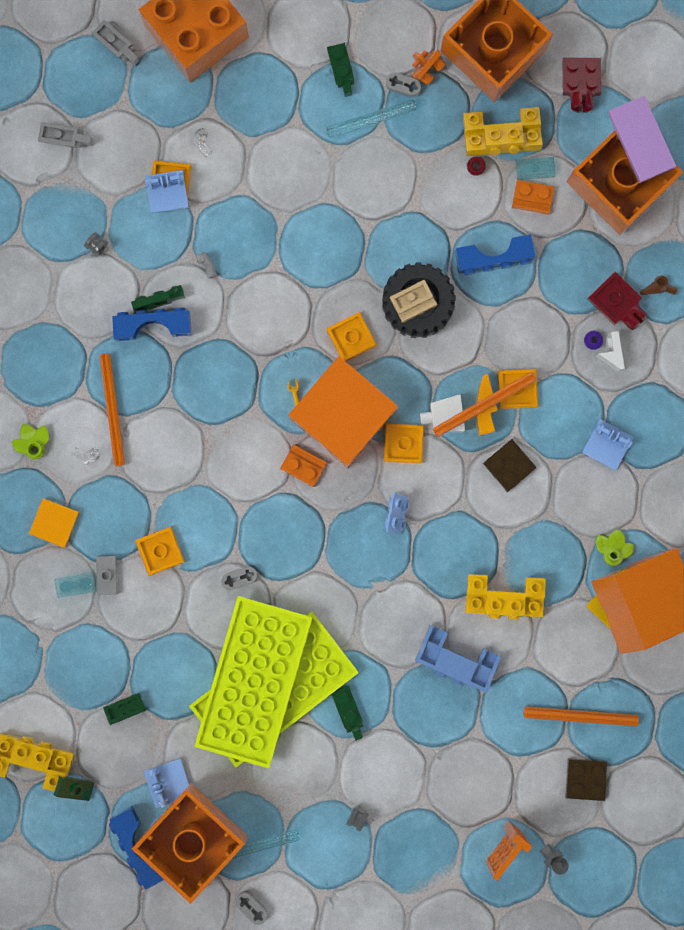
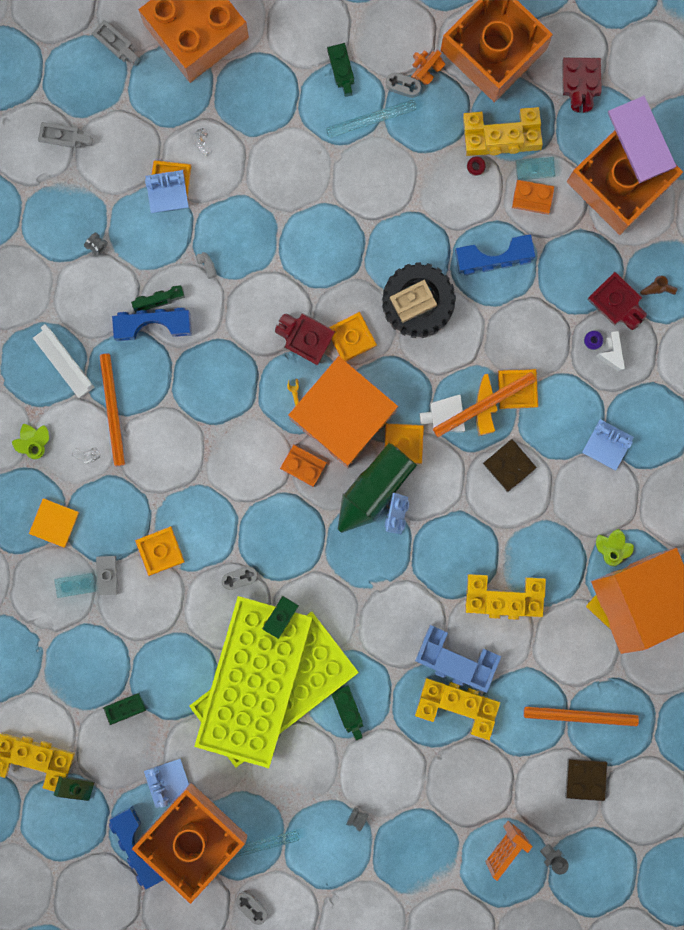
(63, 362): none -> white fence
(280, 617): none -> dark green plate
(305, 336): none -> dark red plate
(374, 488): none -> dark green piece
(459, 701): none -> yellow bracket

